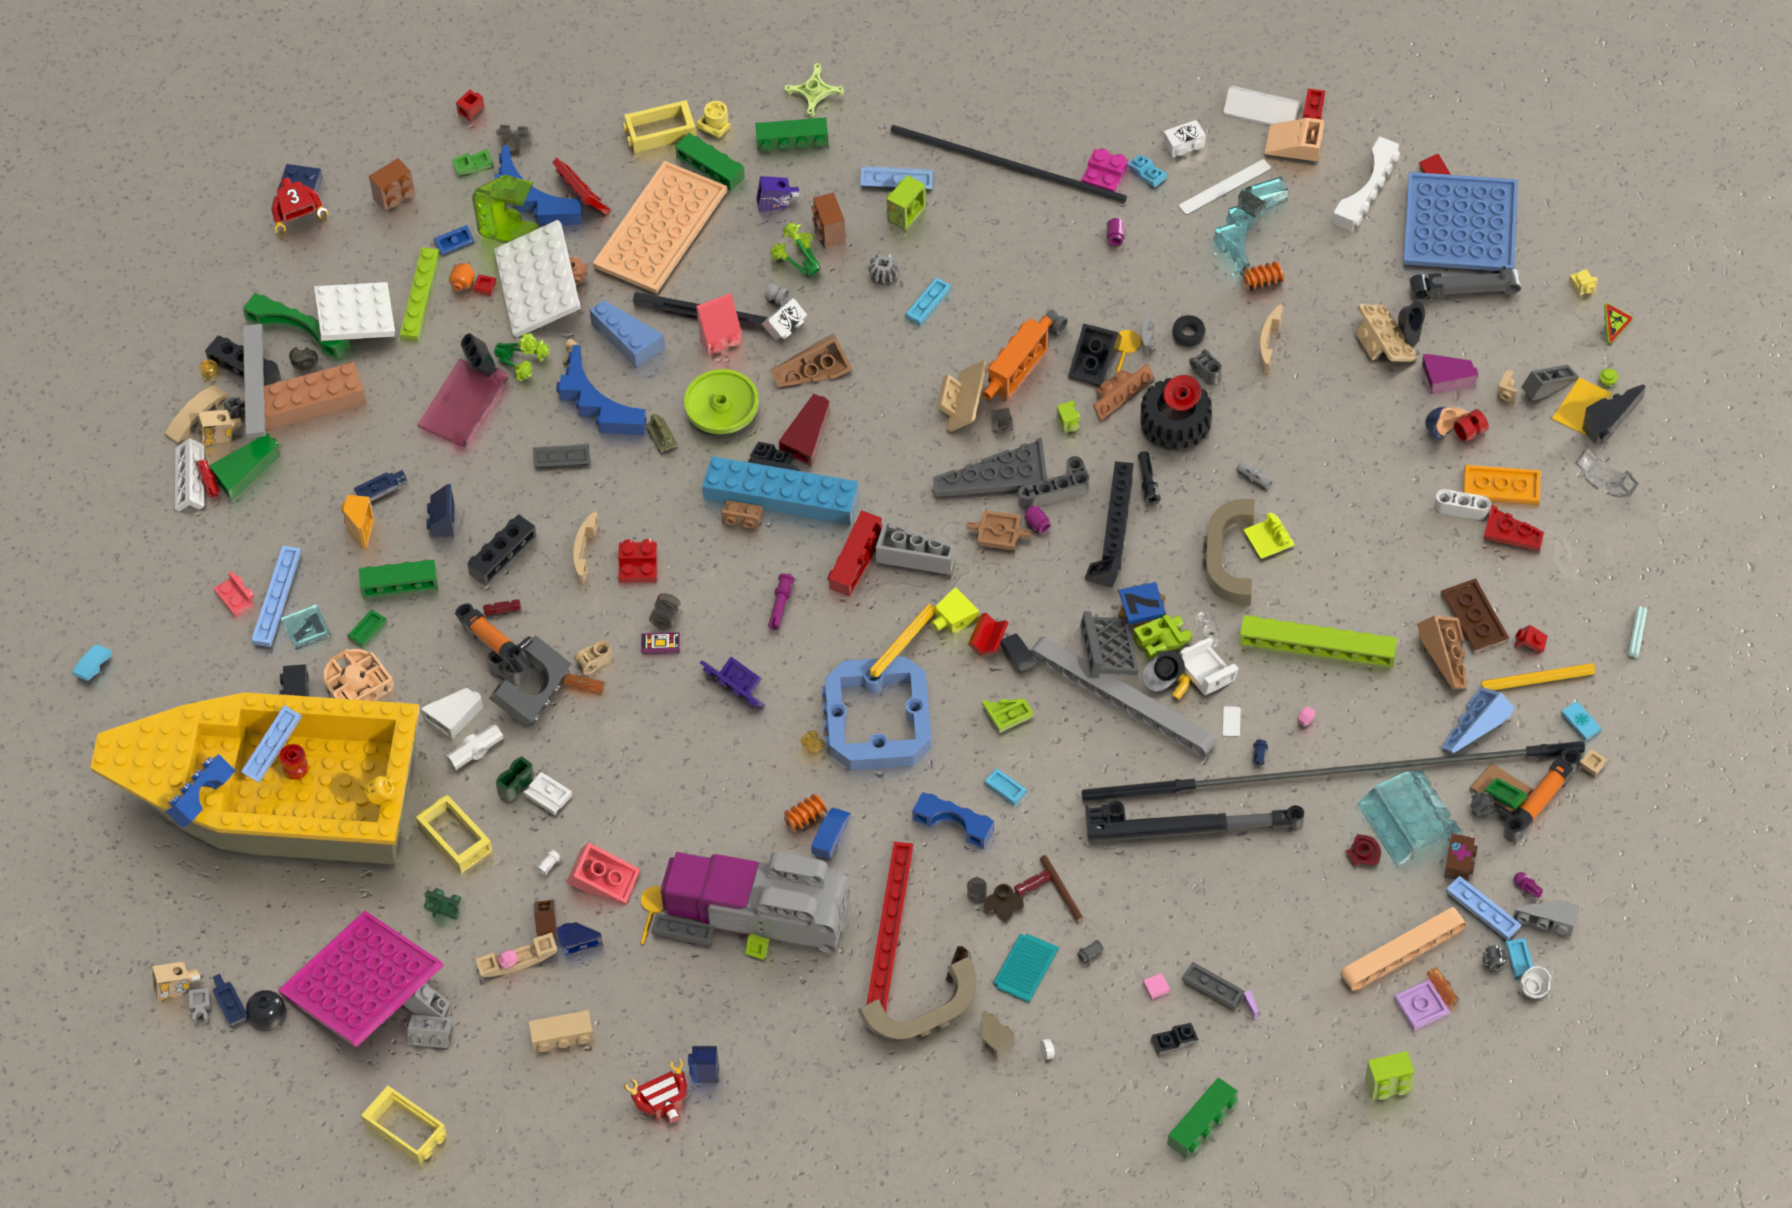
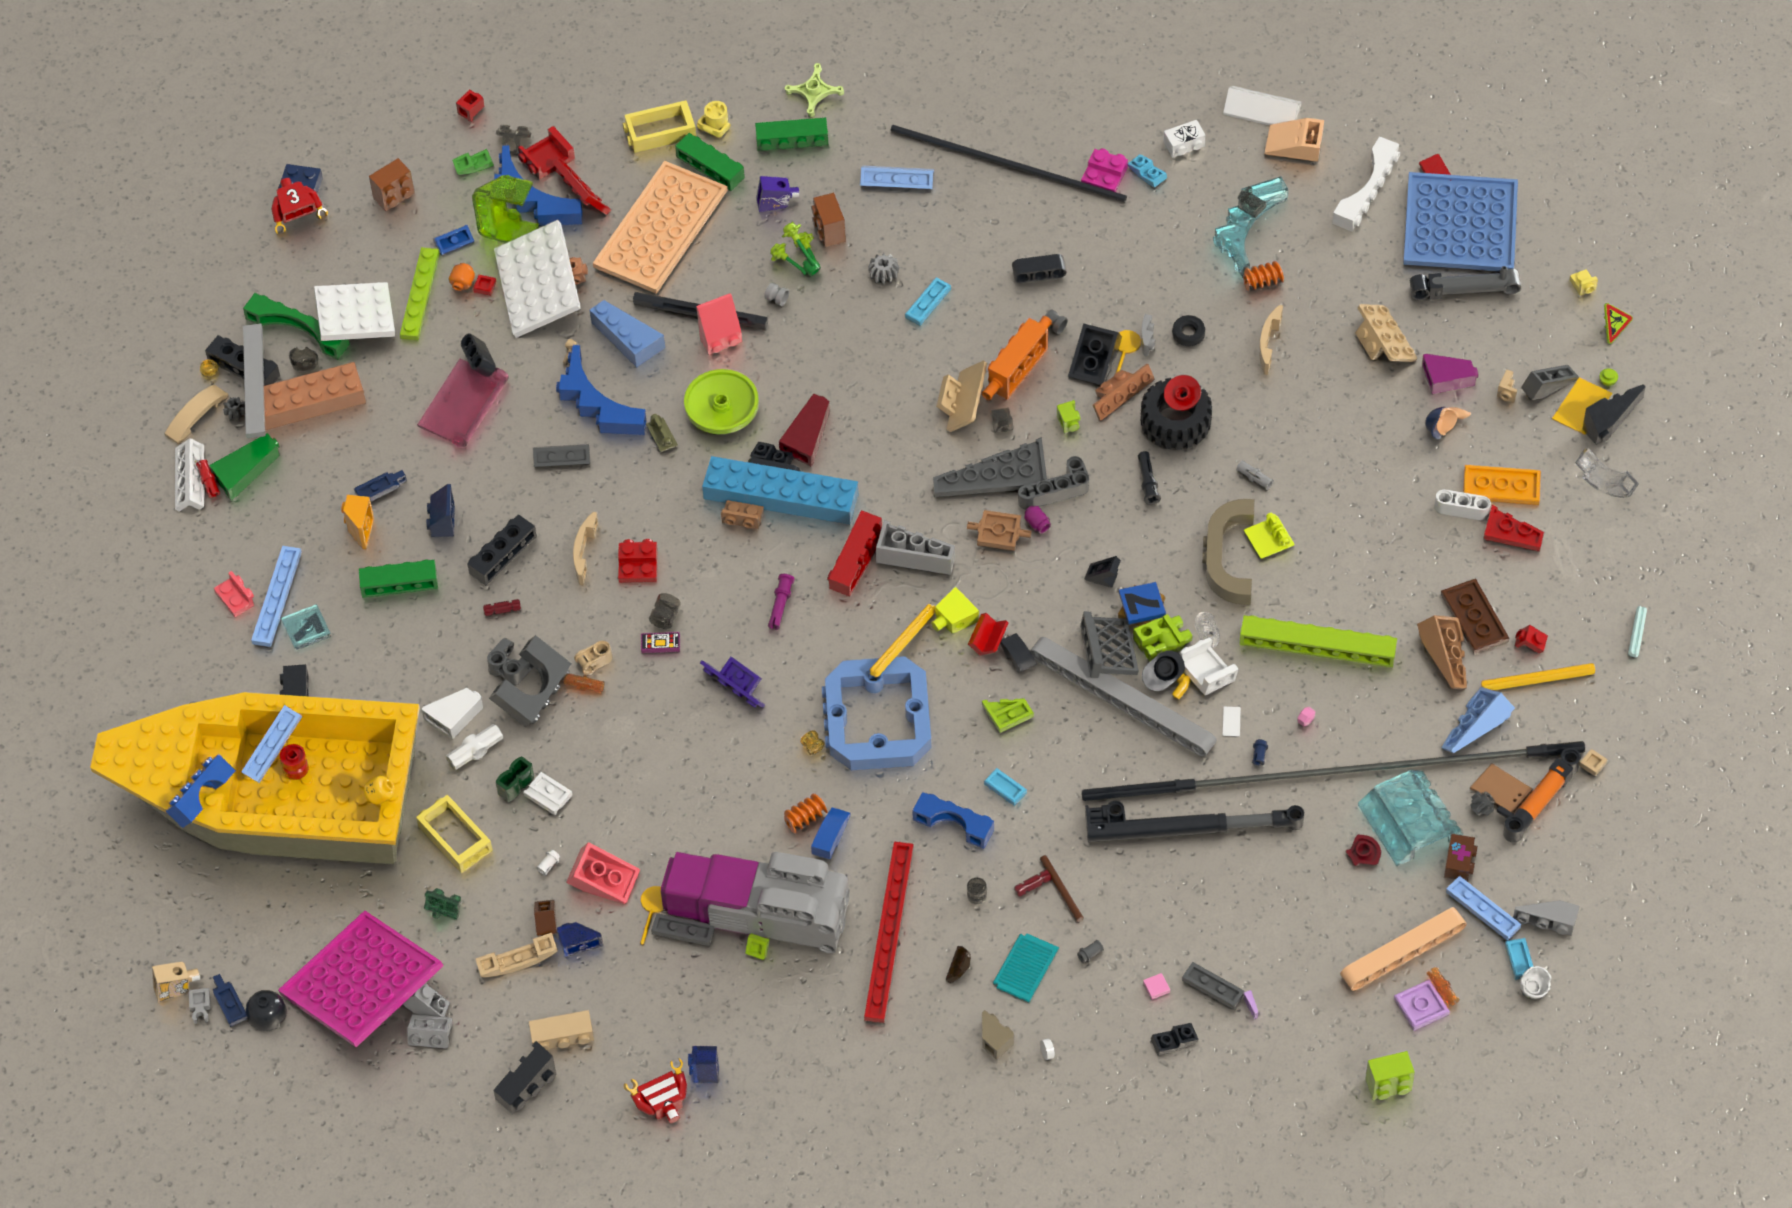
(89, 663): medium azure slope -> none
(216, 427): tan torso -> none
(350, 683): light nougat connector -> none
(367, 628): green tile -> none
(382, 1103): light yellow window -> none
(480, 628): black piece -> none
(507, 959): bright pink tile -> none
(526, 1080): none -> black wedge
(527, 345): lime plant -> none
(543, 153): none -> red panel
(784, 319): white brick -> none
(817, 362): medium nougat wedge -> none
(906, 202): lime brick -> none
(964, 990): dark tan arch -> none
(1003, 905): dark brown plate -> none
(1039, 268): none -> black beam
(1115, 231): magenta brick -> none
(1118, 511): black brick -> none
(1203, 1117): green brick -> none
(1207, 367): dark grey piece -> none
(1225, 186): white sticker -> none
(1314, 104): red hinge -> none
(1411, 321): black piece -> none
(1471, 425): red wheel -> none
(1495, 957): dark grey gear -> none
(1506, 793): green tile -> none
(1527, 884): magenta axle -> none
(1581, 721): medium azure tile -> none

